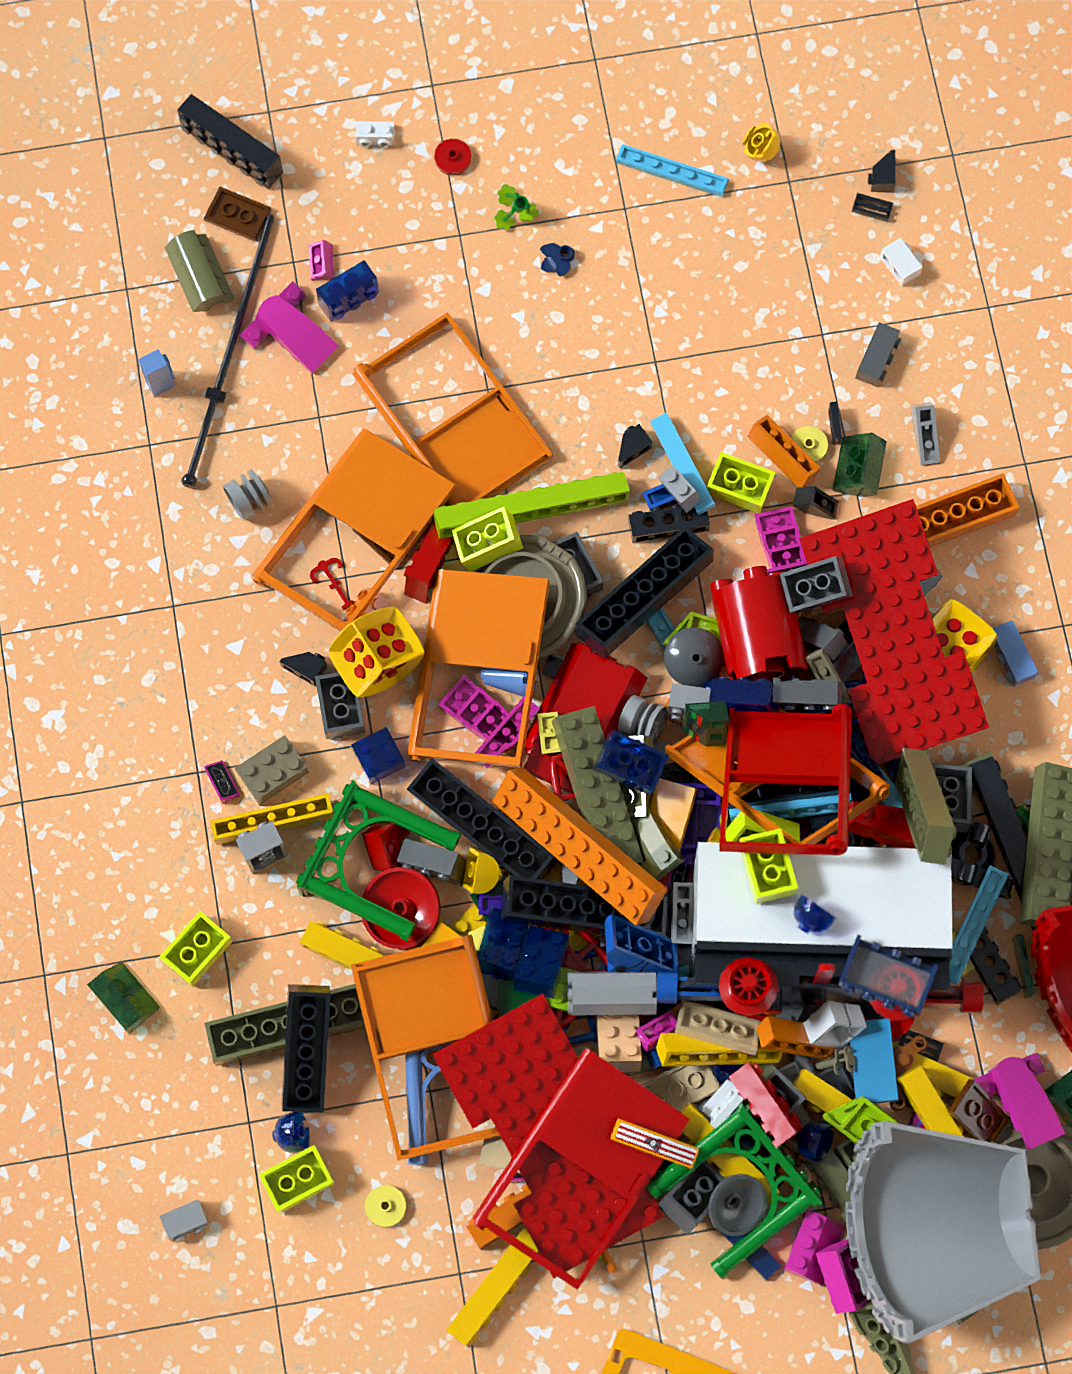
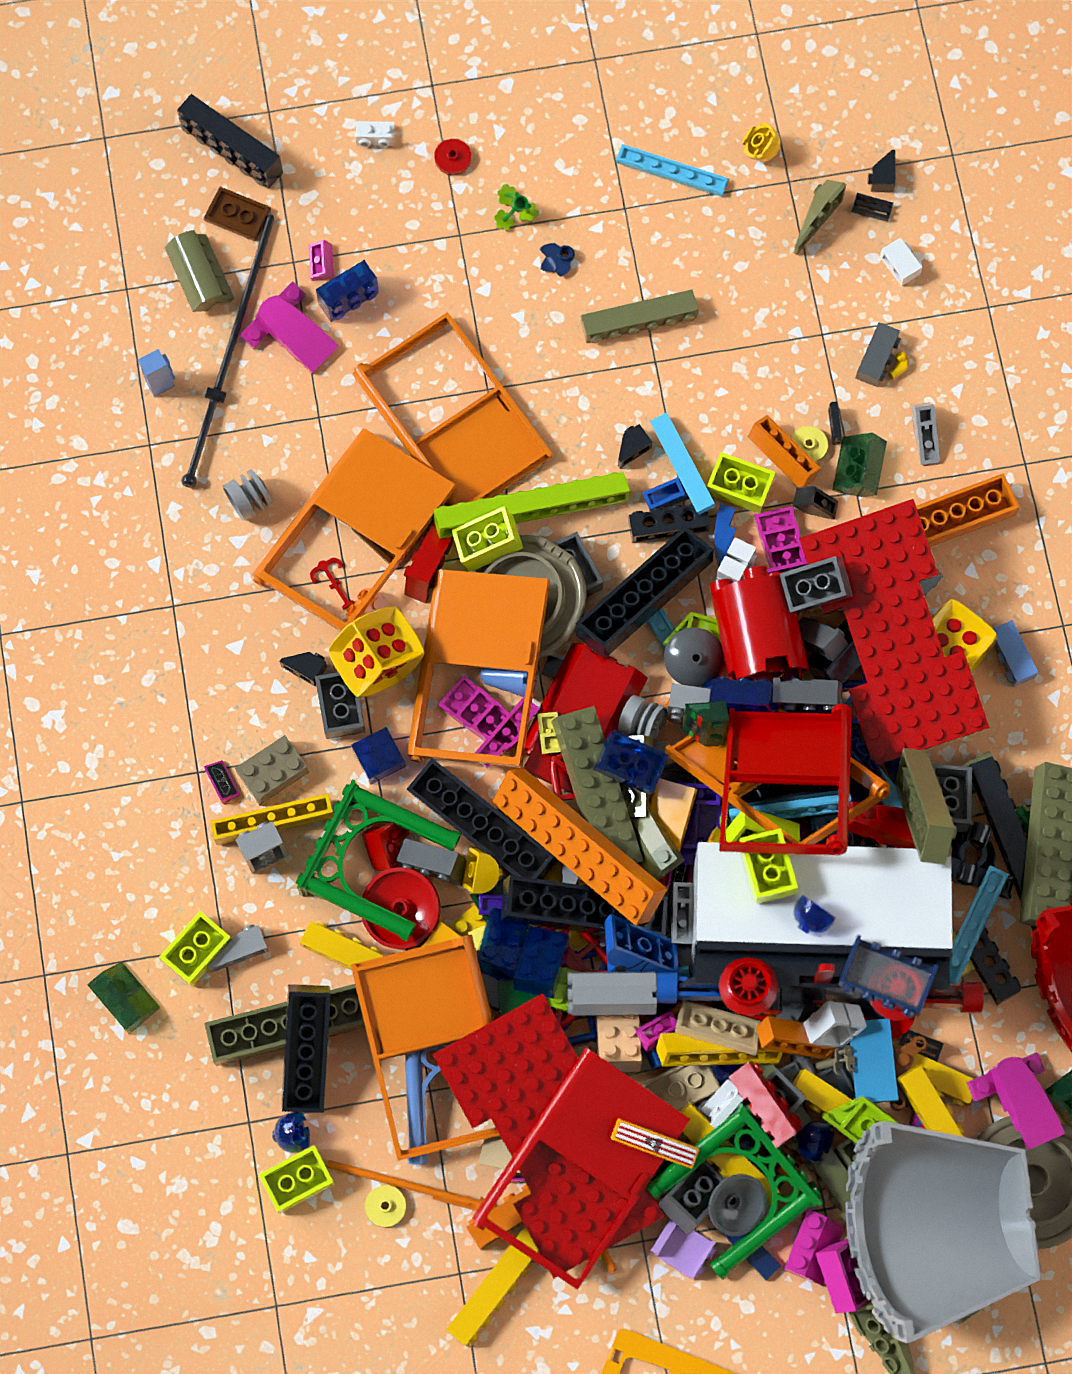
(184, 1221): light grey brick -> none
(242, 947): none -> light grey slope
(439, 1195): none -> orange bar
(639, 316): none -> olive brick
(679, 488): light grey brick -> none
(683, 1251): none -> lavender panel
(723, 532): none -> blue slope
(740, 558): none -> white piece
(824, 203): none -> olive wedge
(824, 670): dark tan tile -> none
(900, 367): none -> yellow arm
(978, 1113): reddish brown tile -> none
(1023, 966): clear green tile -> none

